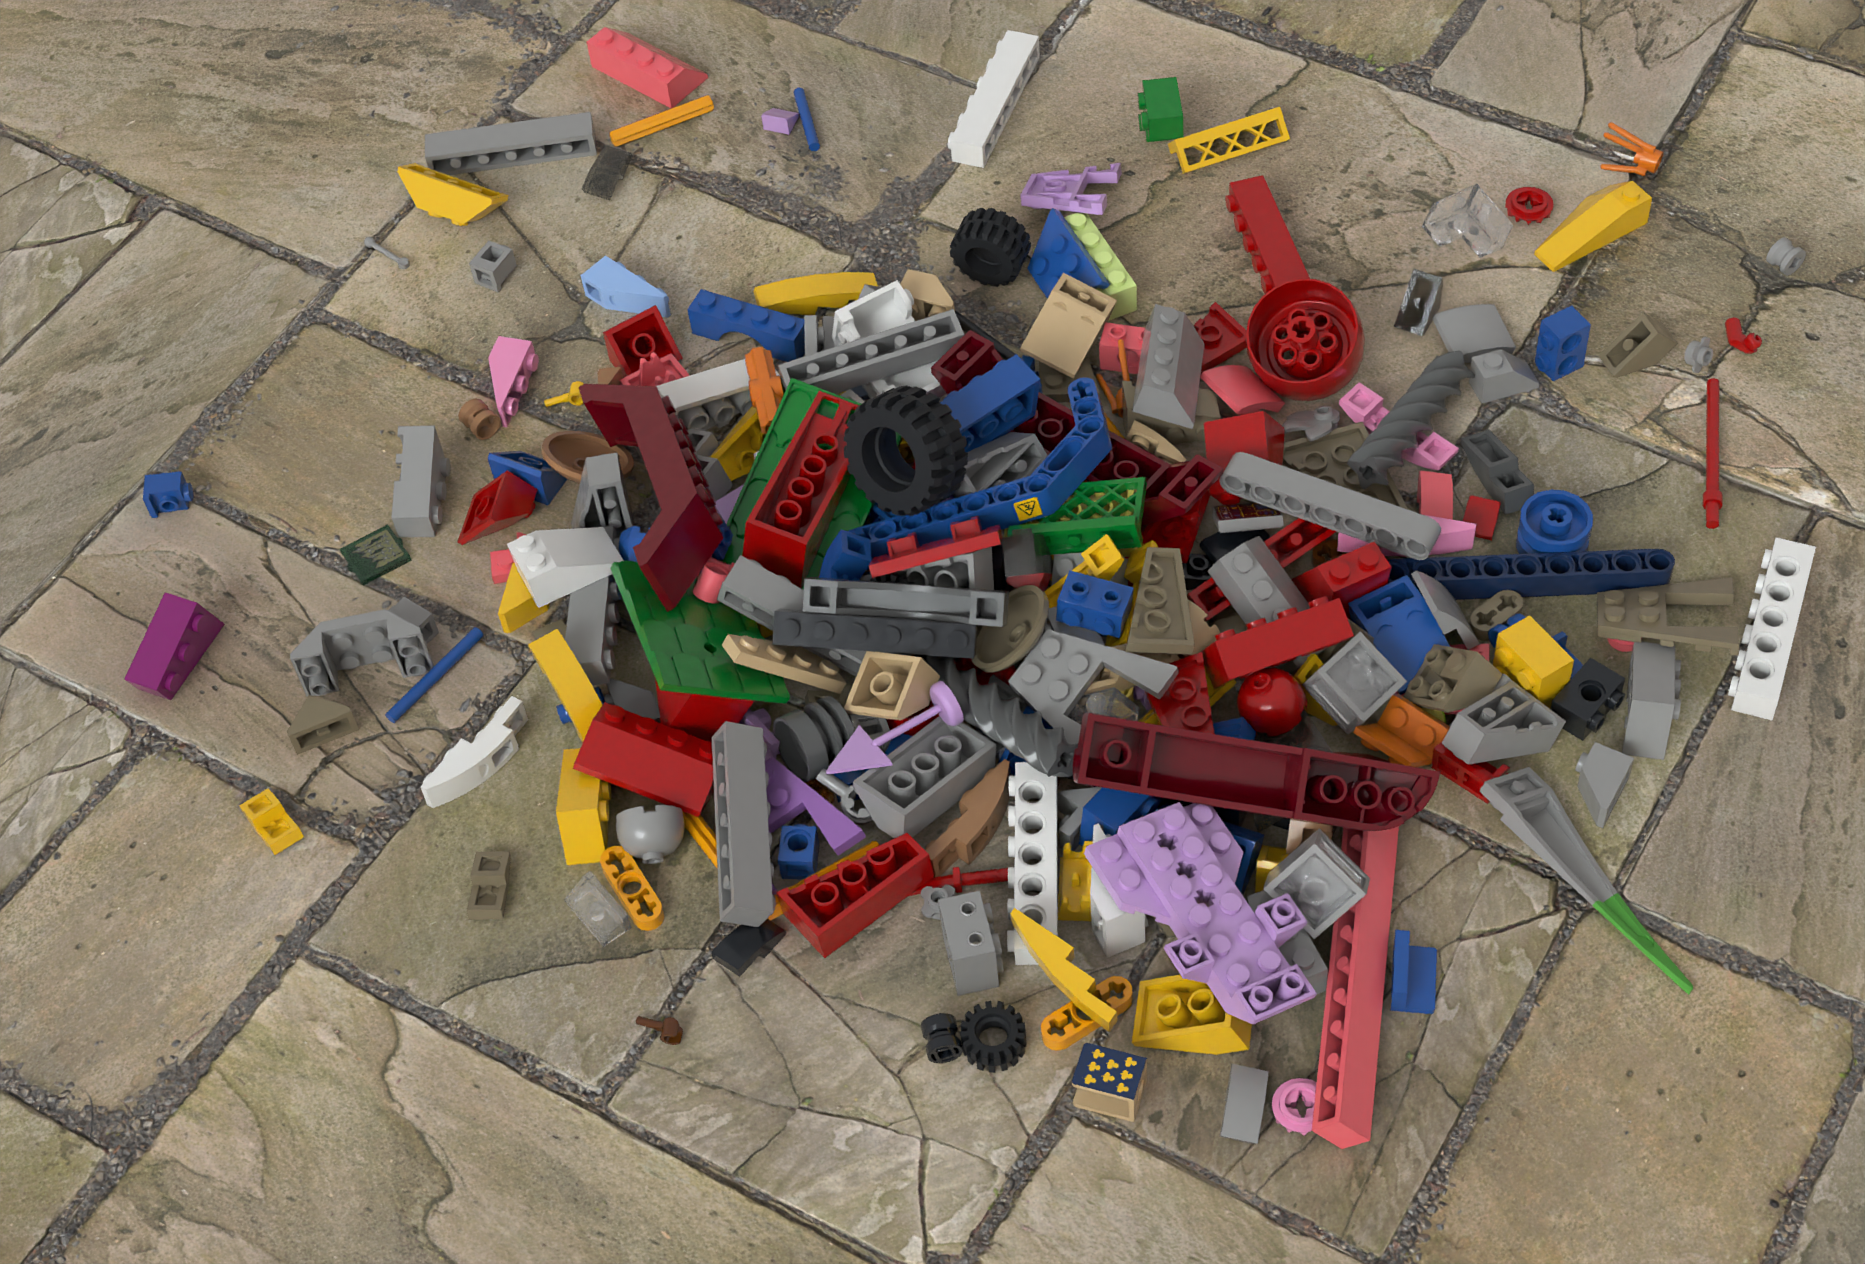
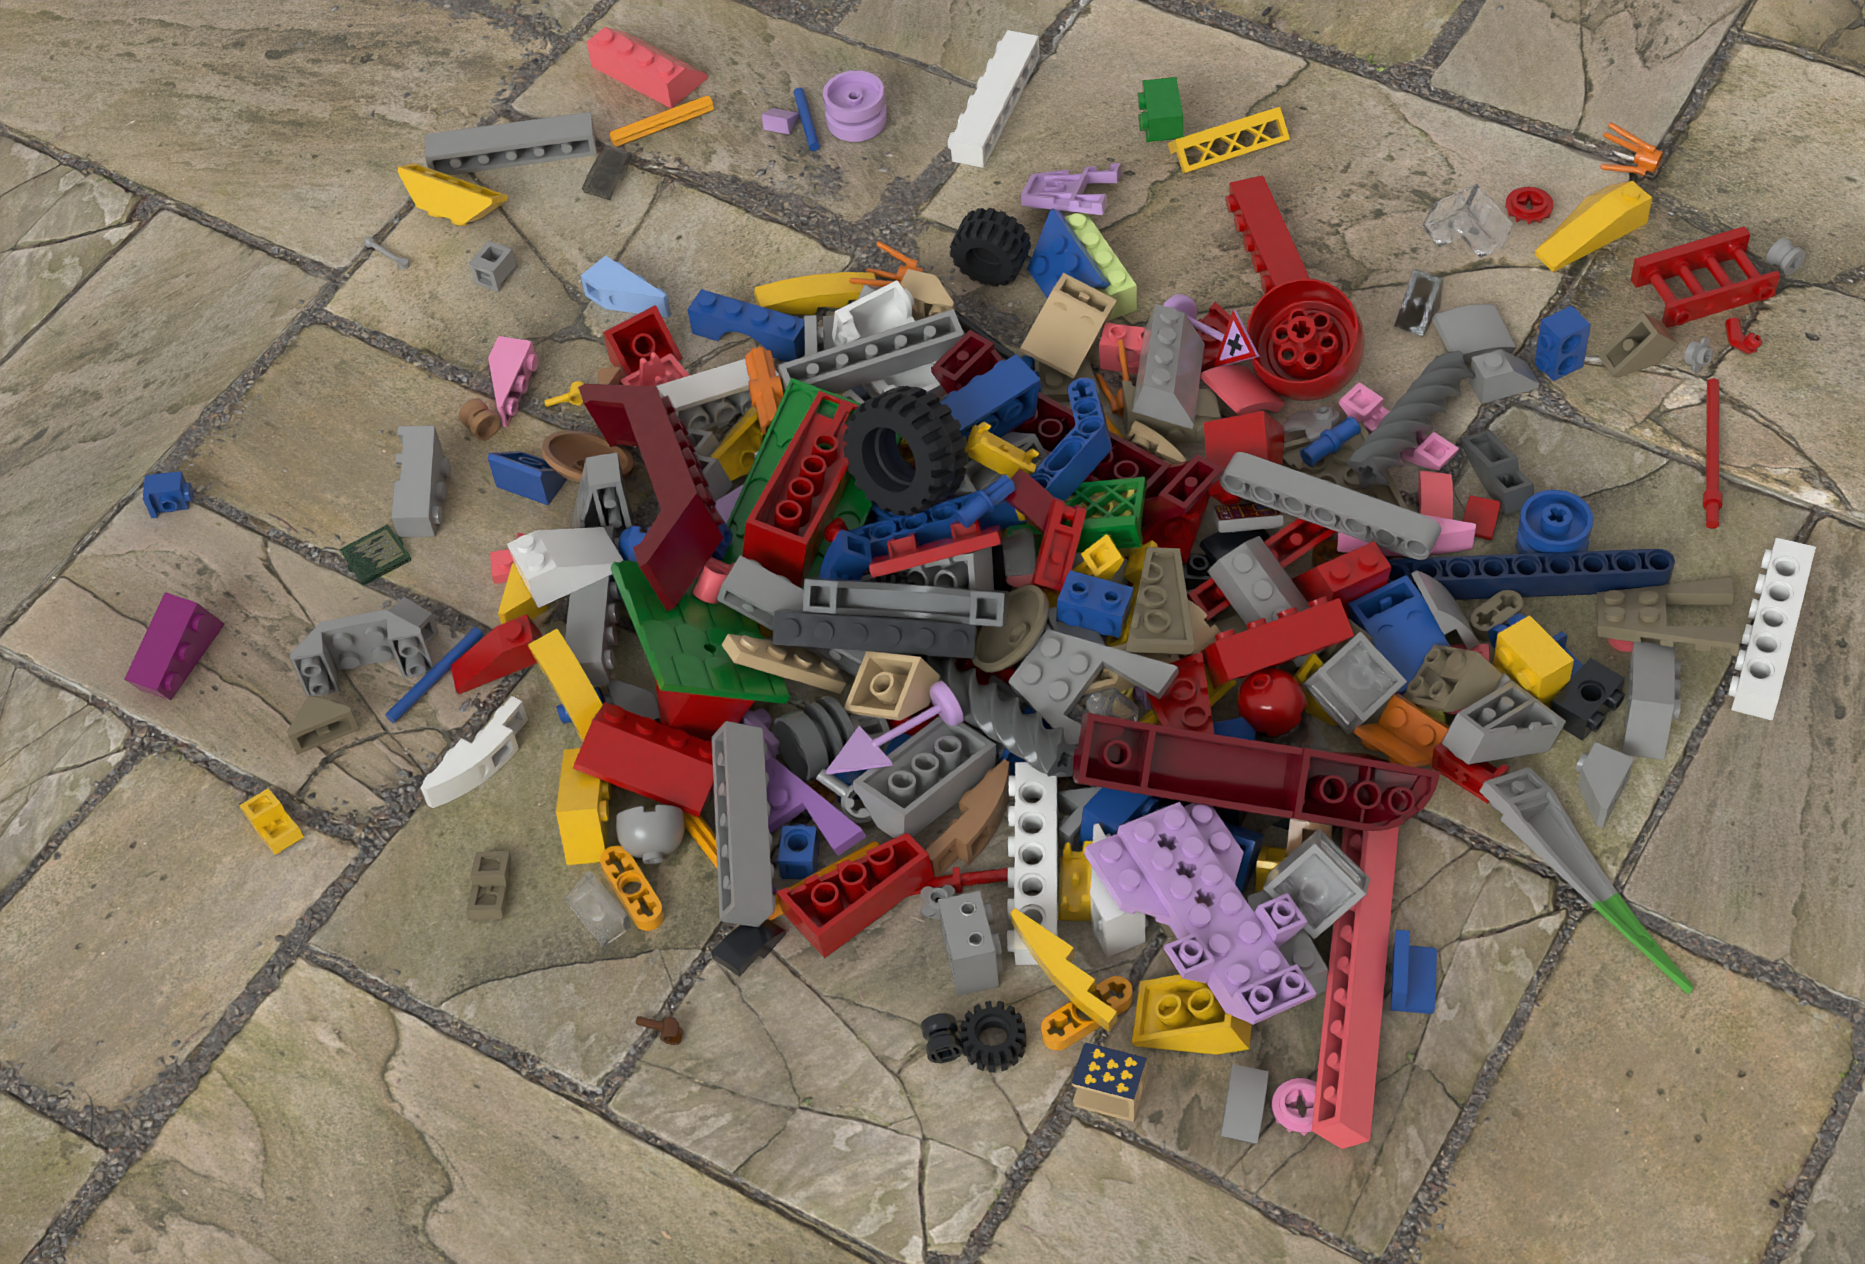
(496, 655): none -> red slope
(497, 507): red slope -> none
(834, 528): none -> red arm
(855, 106): none -> lavender wheel
(910, 264): none -> orange plant
(985, 501): none -> blue axle
(998, 453): none -> yellow hinge
(1031, 500): none -> dark red slope
(1058, 546): none -> red plate
(1235, 344): none -> lavender piece
(1330, 441): none -> blue pin
(1704, 254): none -> red fence

